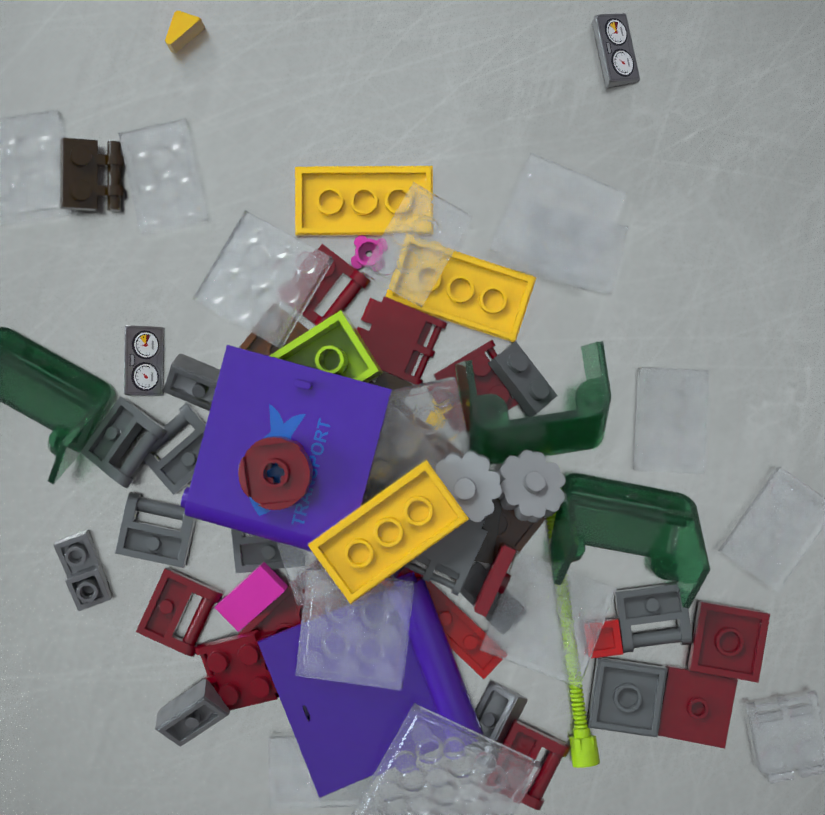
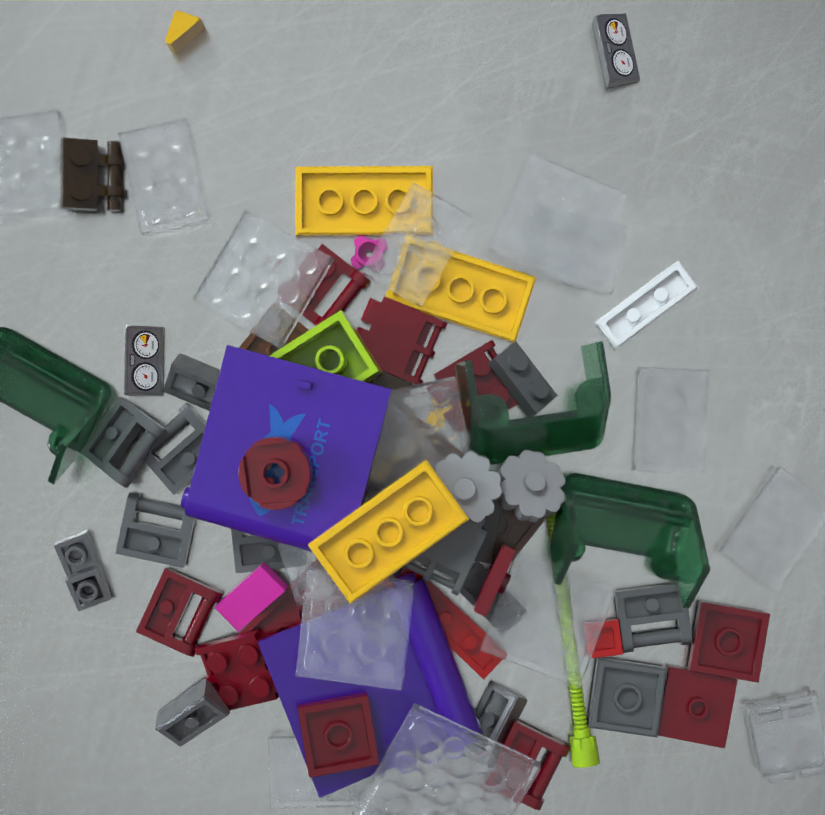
(338, 734): none -> dark red plate
(646, 305): none -> white tile

